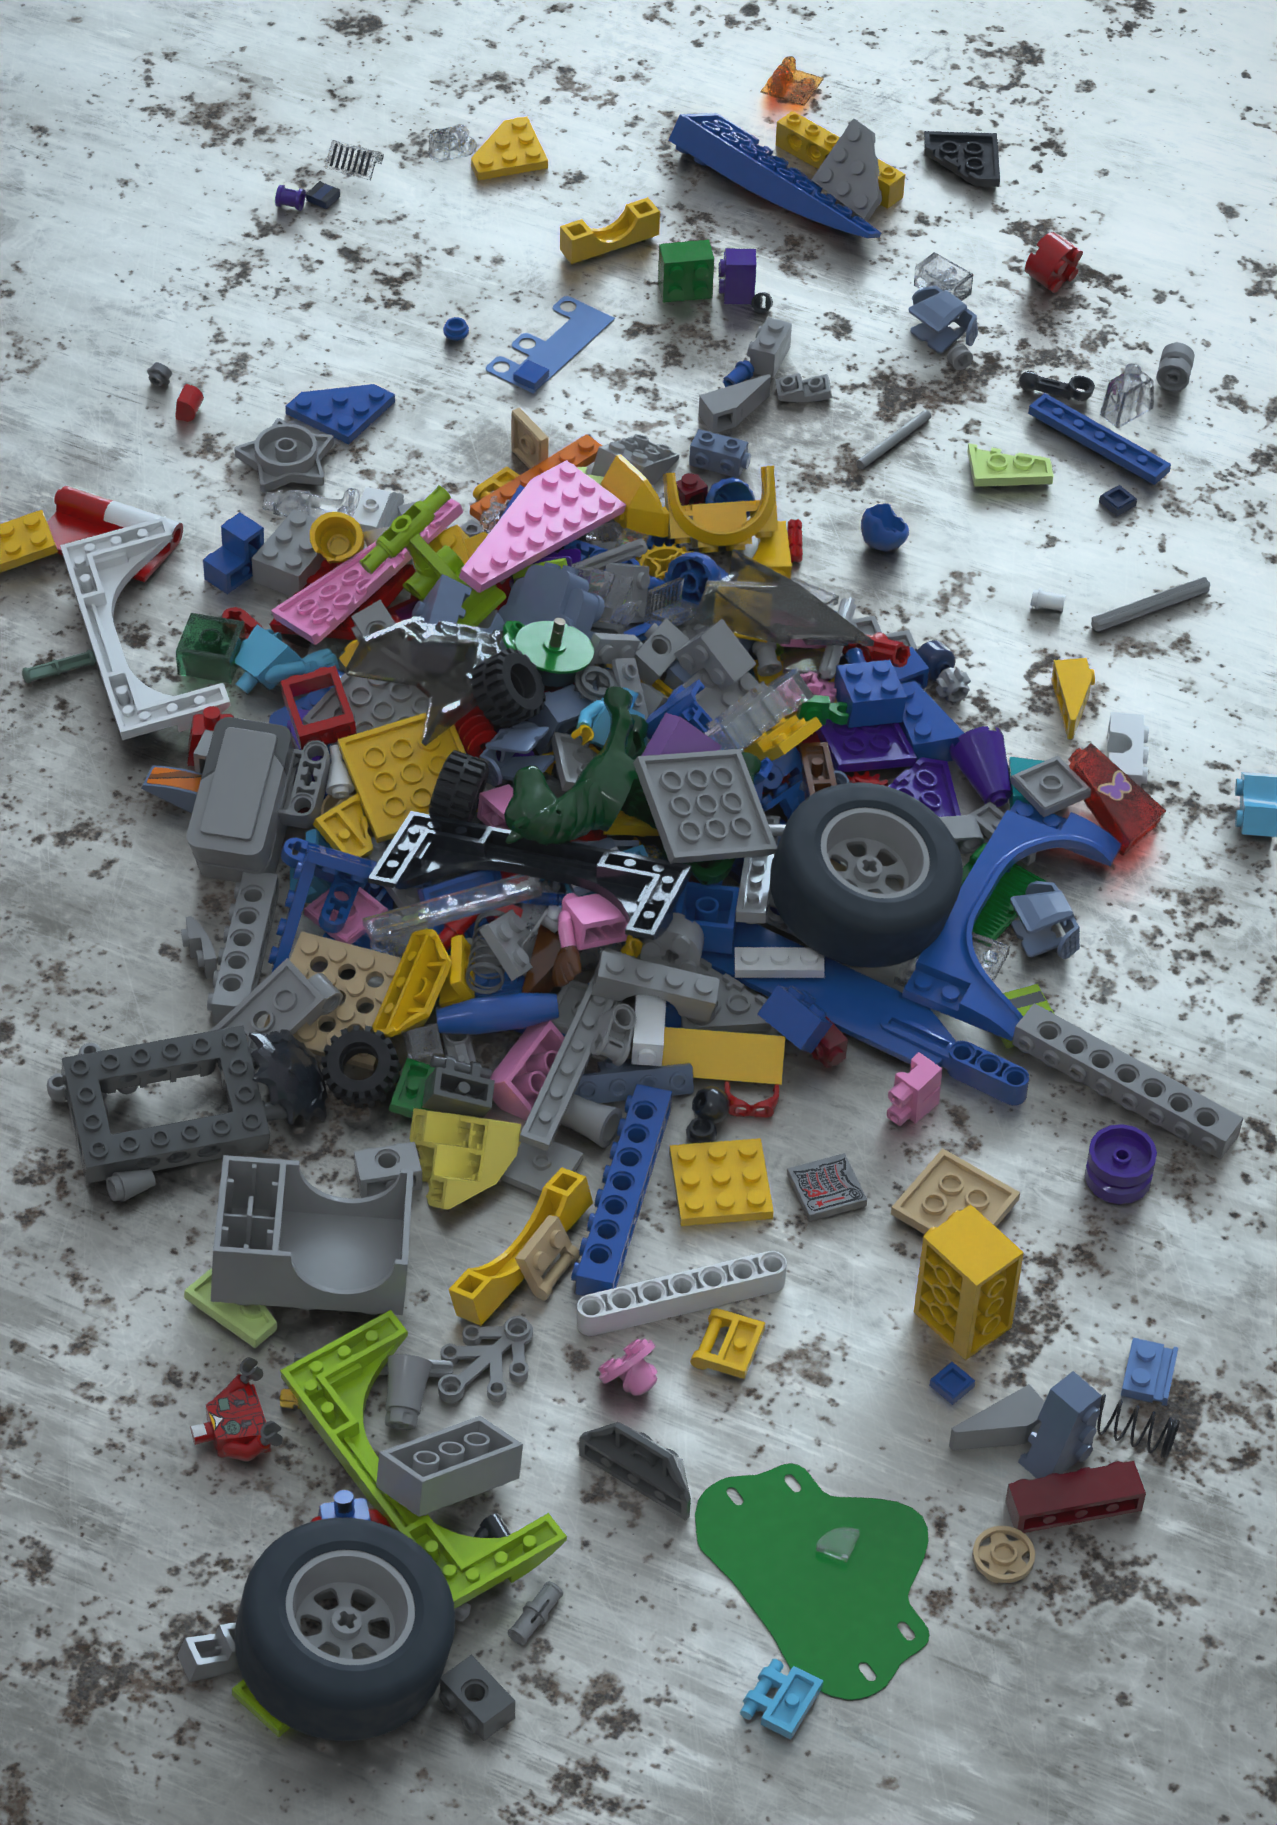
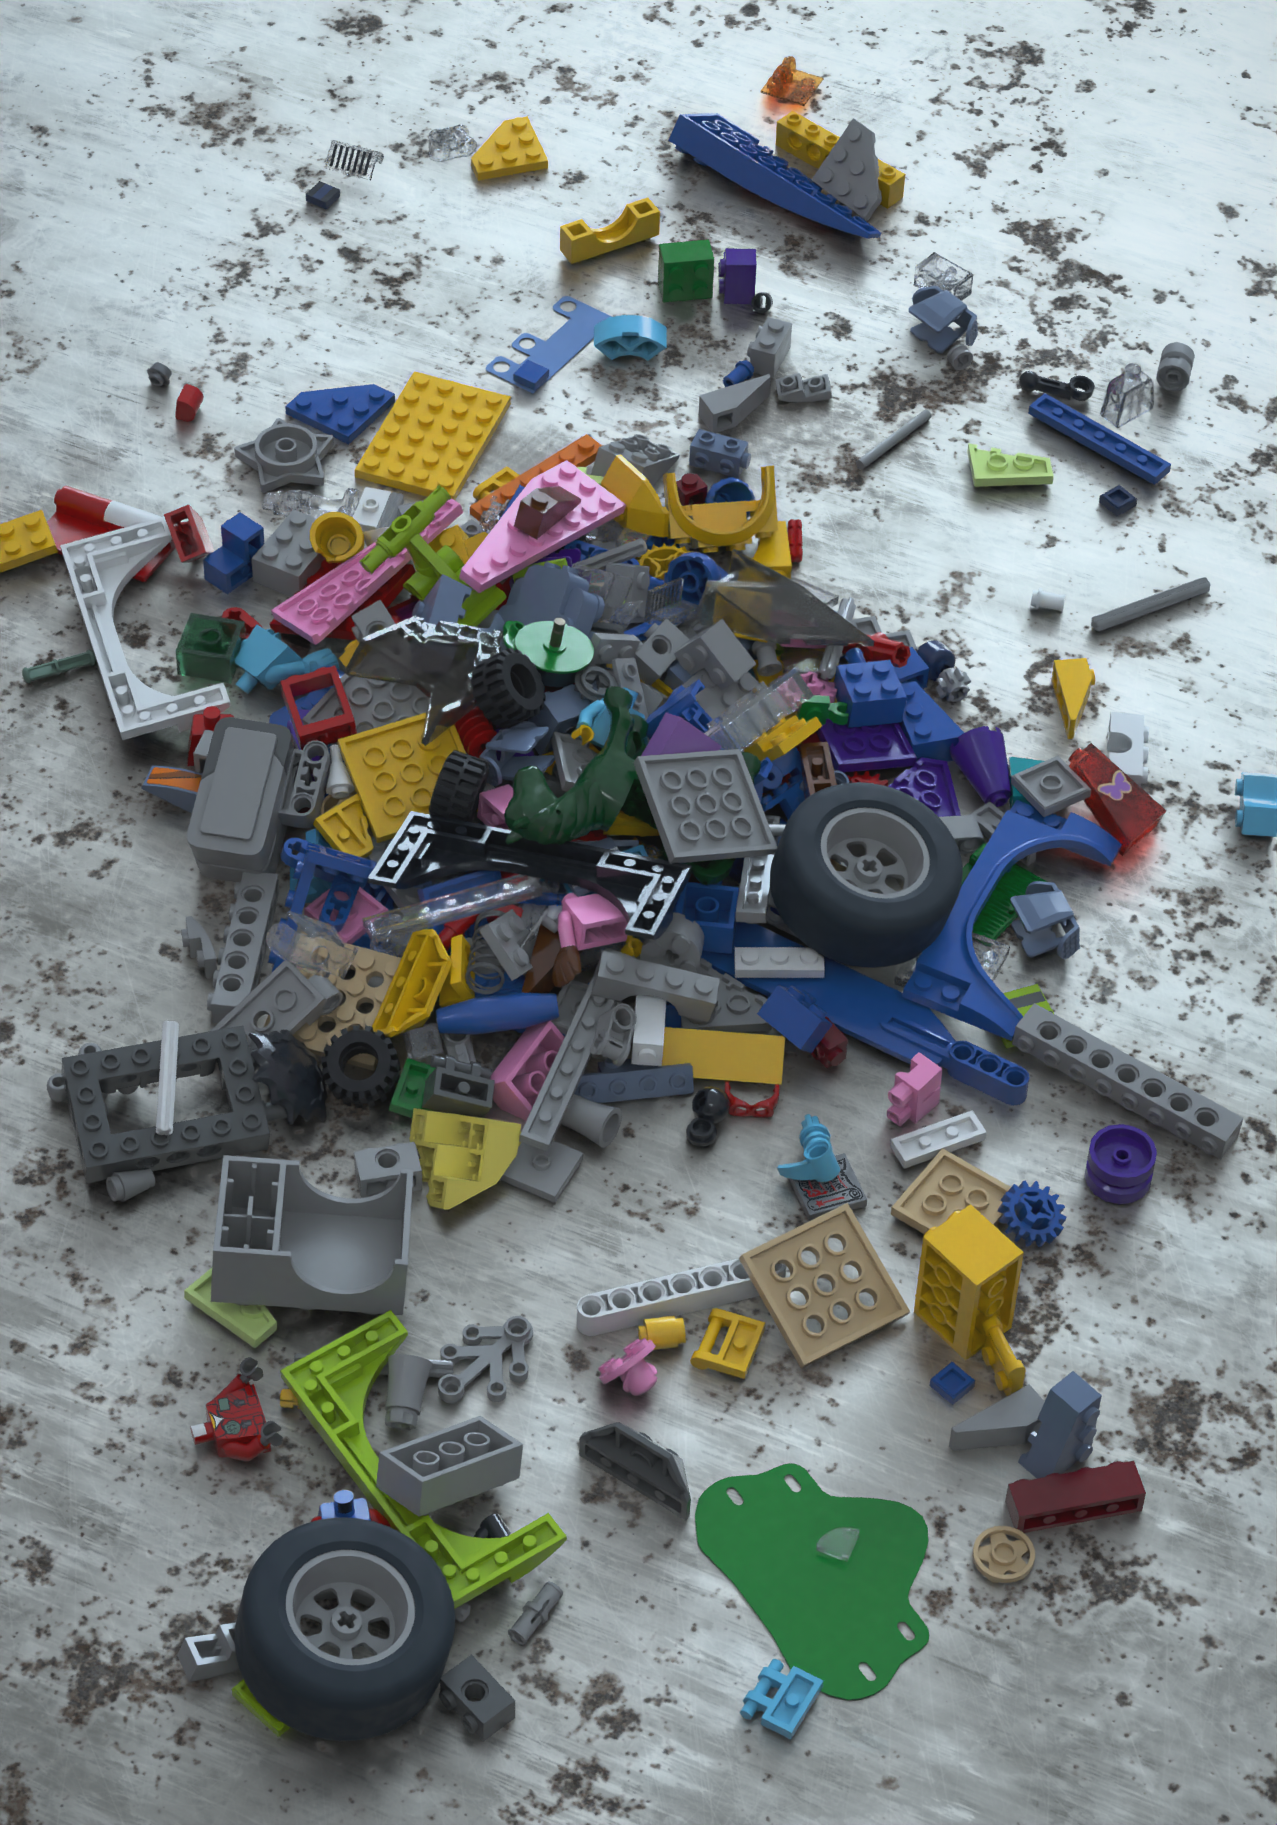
(167, 1078): none -> white axle
(189, 537): none -> red torso
(290, 197): dark purple bush -> none
(299, 948): none -> clear piece
(432, 436): none -> yellow plate
(456, 329): blue plate -> none
(484, 1288): yellow arch -> none
(527, 439): tan plate -> none
(541, 1251): tan plate -> none
(544, 509): none -> slope
(623, 1191): blue brick -> none
(630, 336): none -> medium azure brick
(663, 1331): none -> yellow brick
(721, 1182): yellow plate -> none
(792, 1318): none -> tan piece
(818, 1154): none -> medium azure piece
(883, 528): blue hair -> none
(928, 1141): none -> white plate
(966, 154): black plate -> none
(998, 1353): none -> yellow plate
(1032, 1213): none -> blue gear
(1053, 261): red brick -> none
(1149, 1371): medium blue plate -> none
(1172, 1425): black piece -> none

